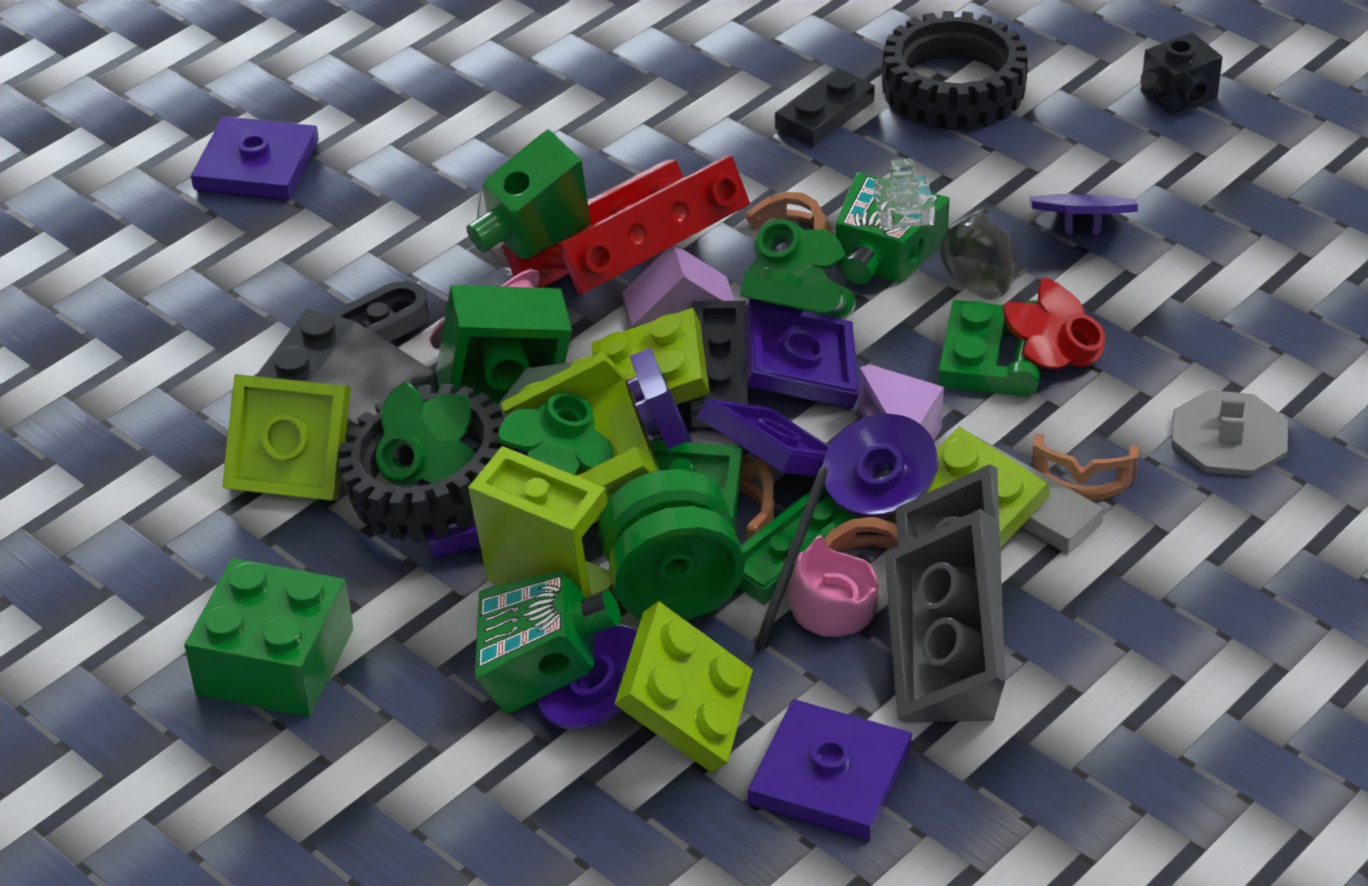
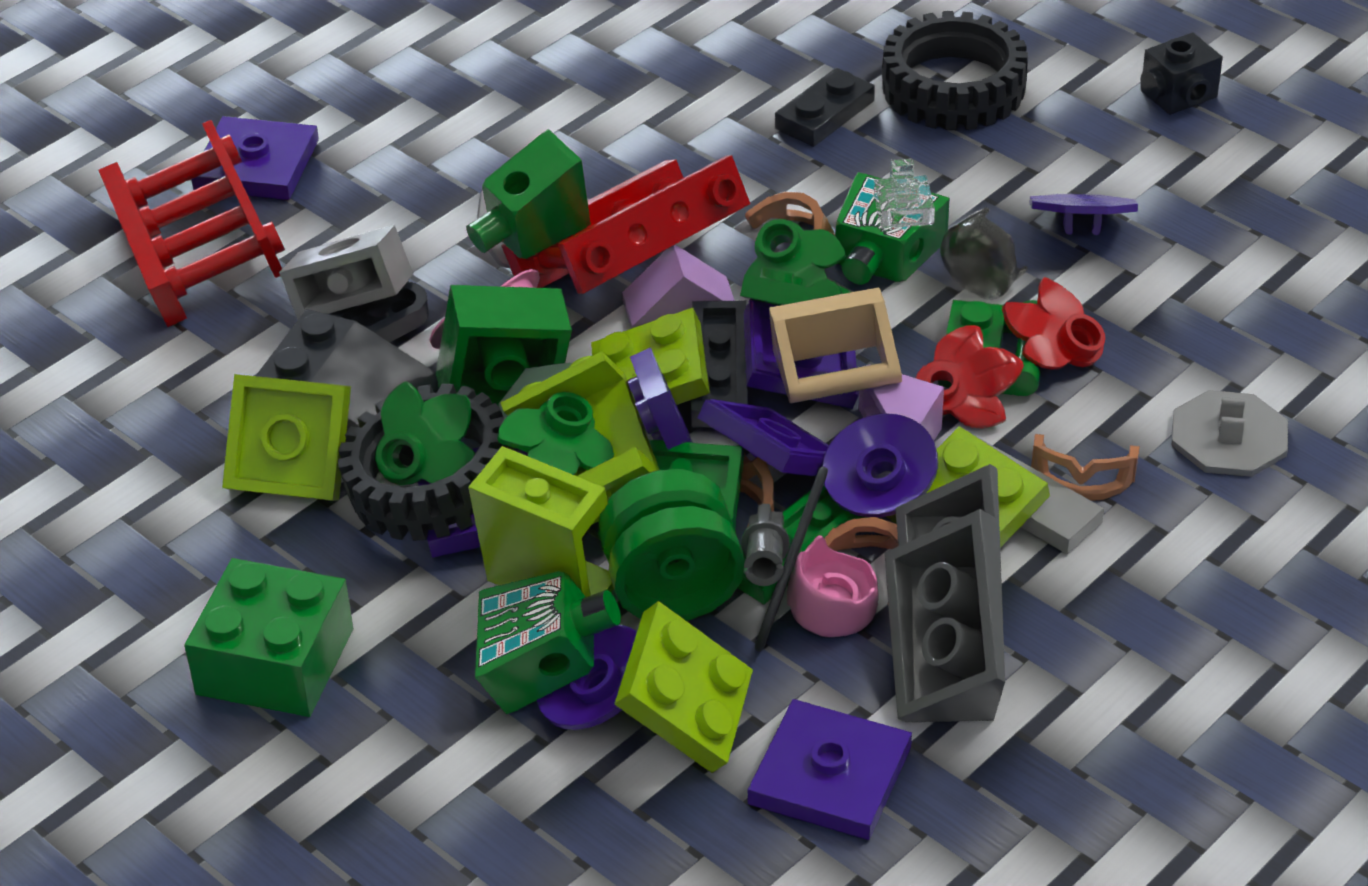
(158, 253): none -> red fence
(347, 272): none -> light grey brick
(765, 546): none -> dark grey axle
(829, 328): none -> tan tile
(975, 376): none -> red plate

